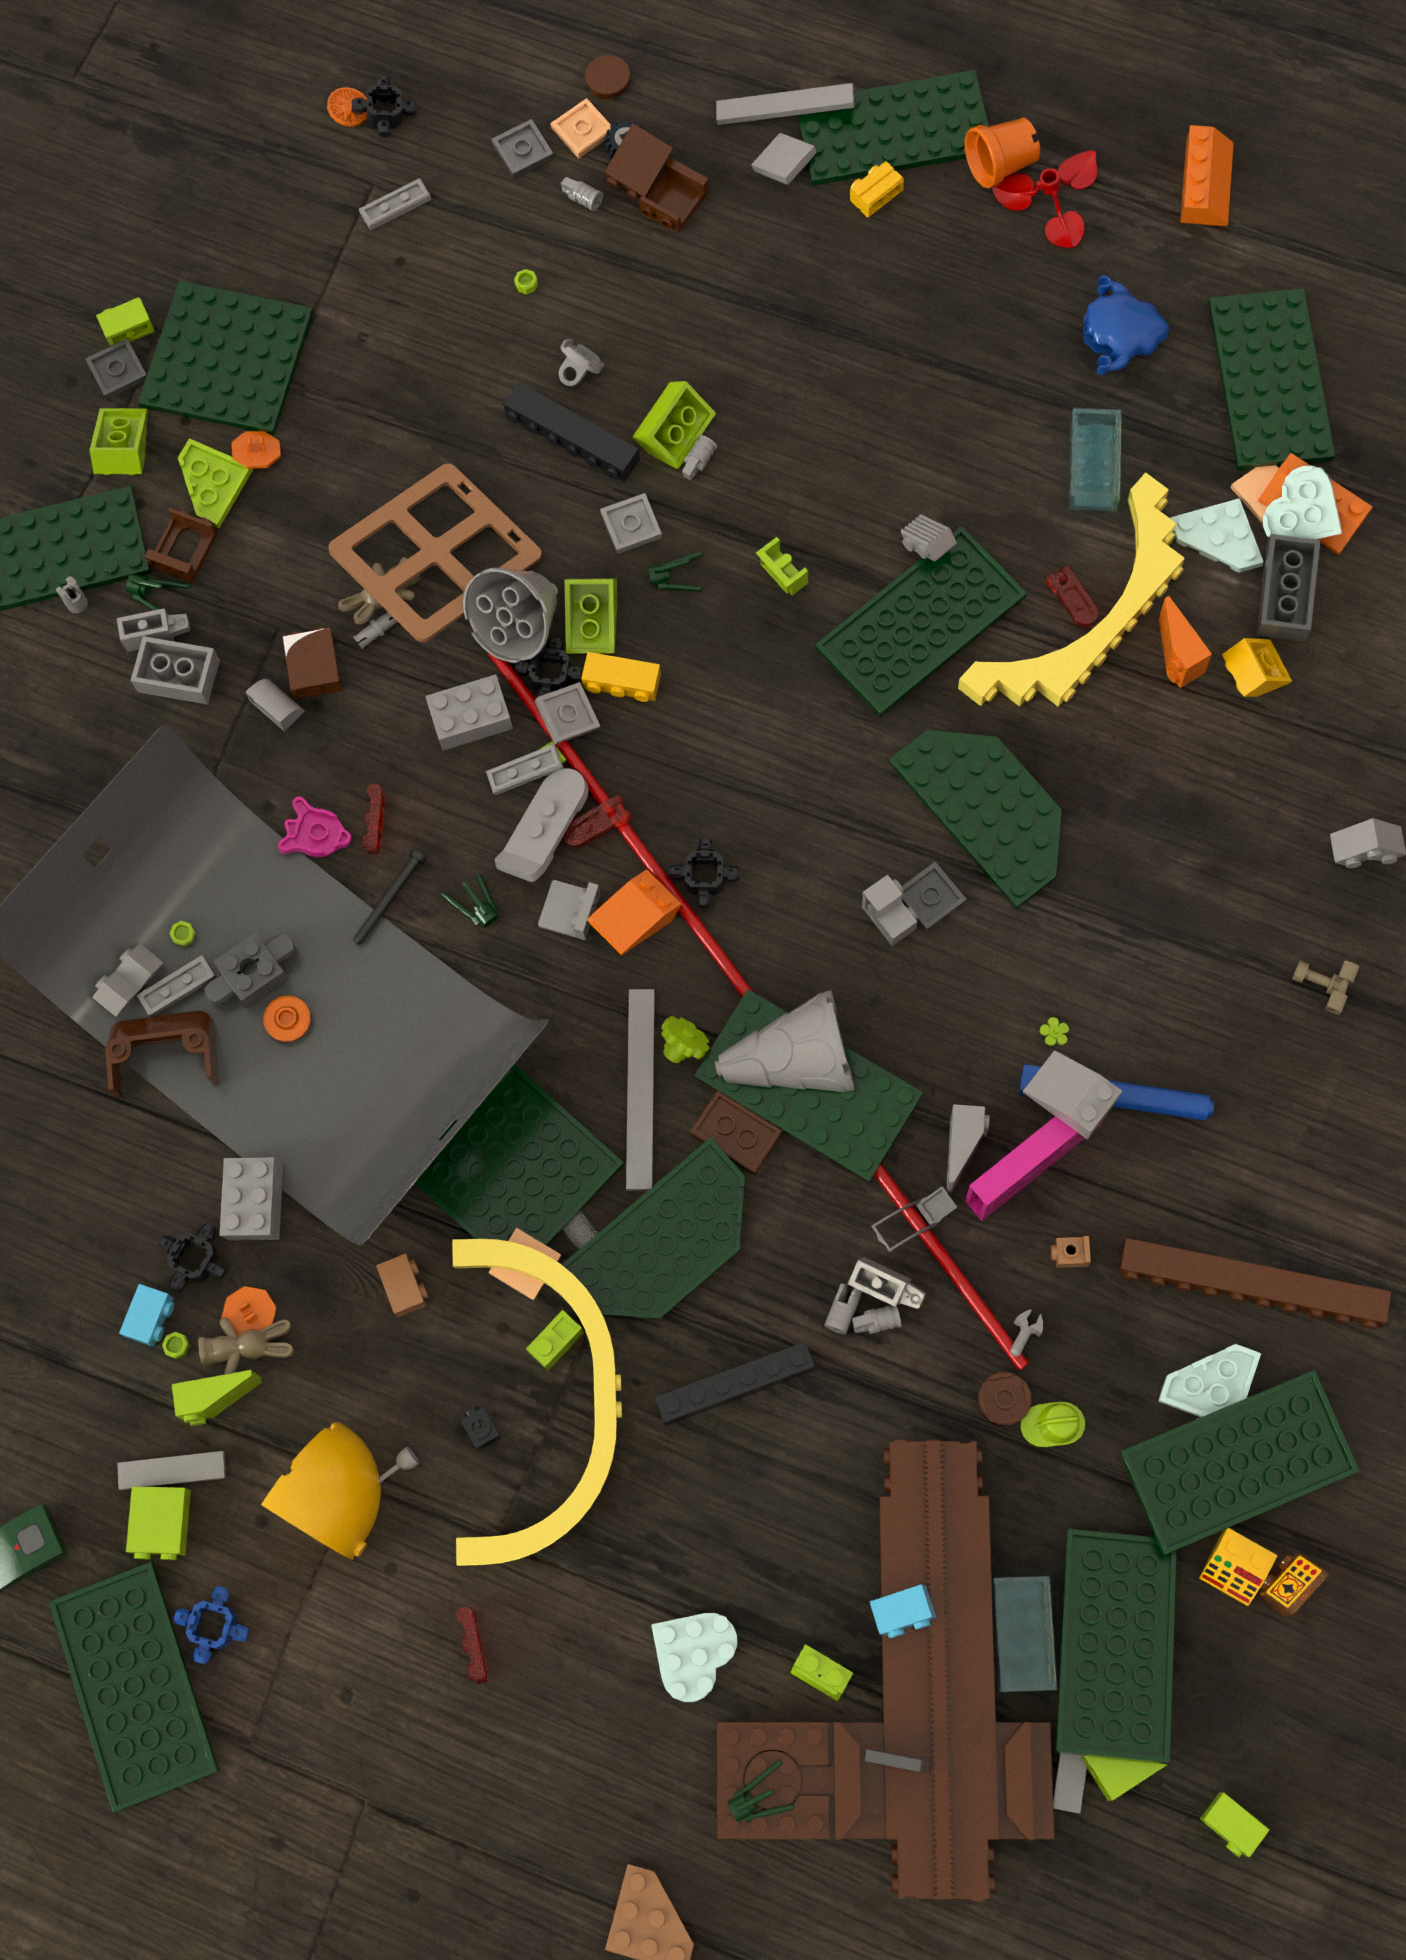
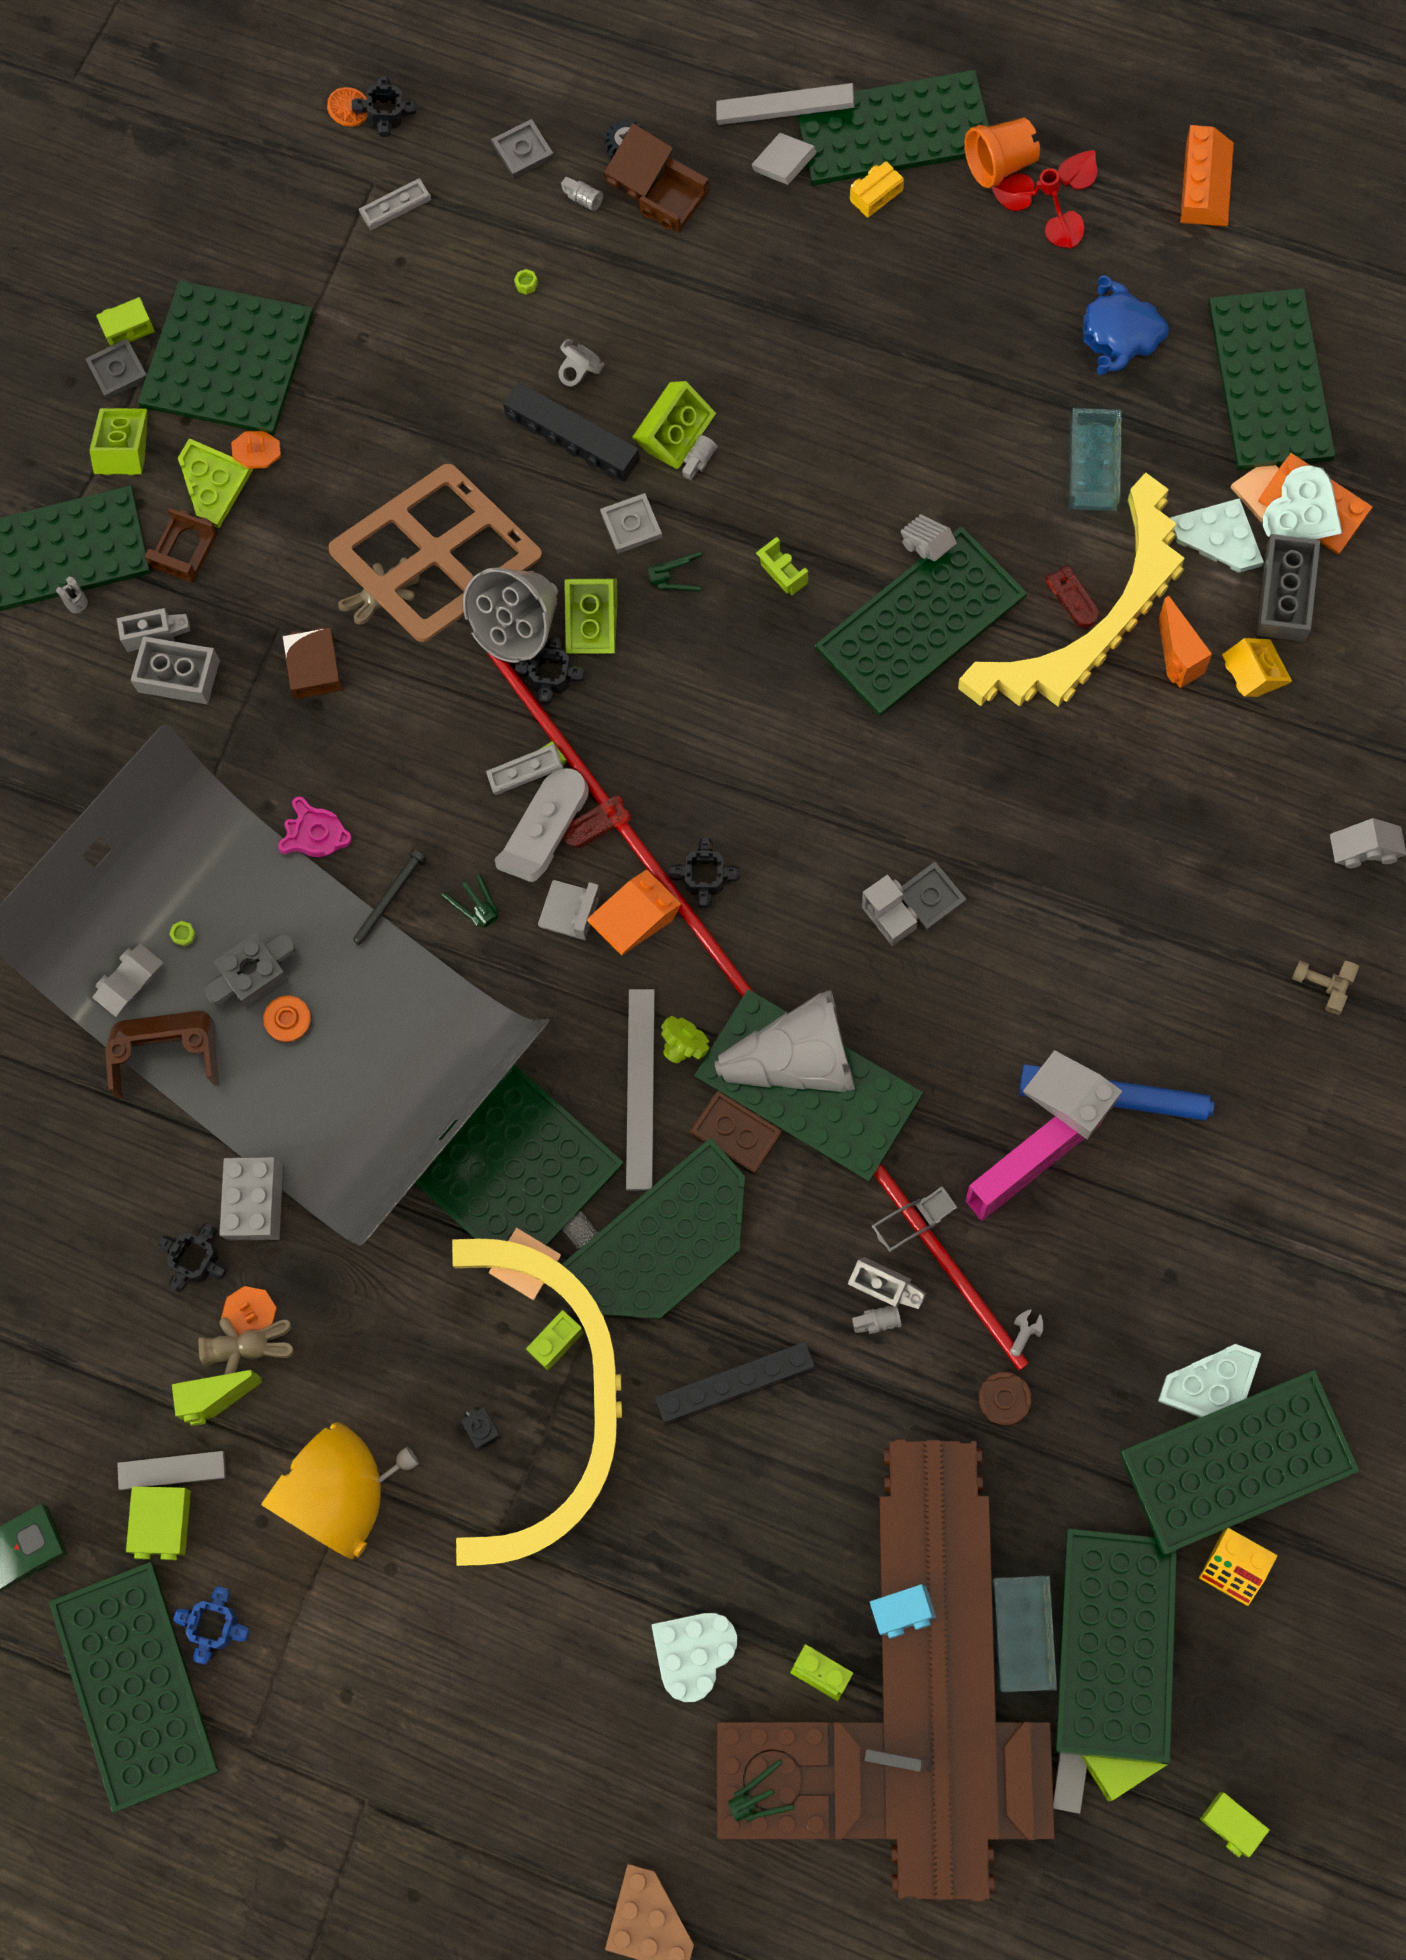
(142, 585): dark green plant -> none
(147, 1315): medium azure piece -> none
(176, 986): light grey plate -> none
(176, 1345): lime tile -> none
(274, 703): light grey brick -> none
(374, 819): clear red plate -> none
(375, 629): light grey pin -> none
(402, 1285): medium nougat brick -> none
(469, 712): light grey brick -> none
(472, 1644): clear red plate -> none
(567, 713): light grey tile -> none
(581, 128): light nougat tile -> none
(607, 76): reddish brown tile -> none
(621, 677): yellow brick -> none
(841, 1313): light grey hinge -> none
(966, 1132): light grey slope -> none
(987, 807): dark green plate -> none
(1053, 1424): lime piece -> none
(1054, 1032): lime plant -> none
(1079, 1259): medium nougat brick -> none
(1255, 1283): reddish brown brick -> none
(1292, 1584): slope -> none

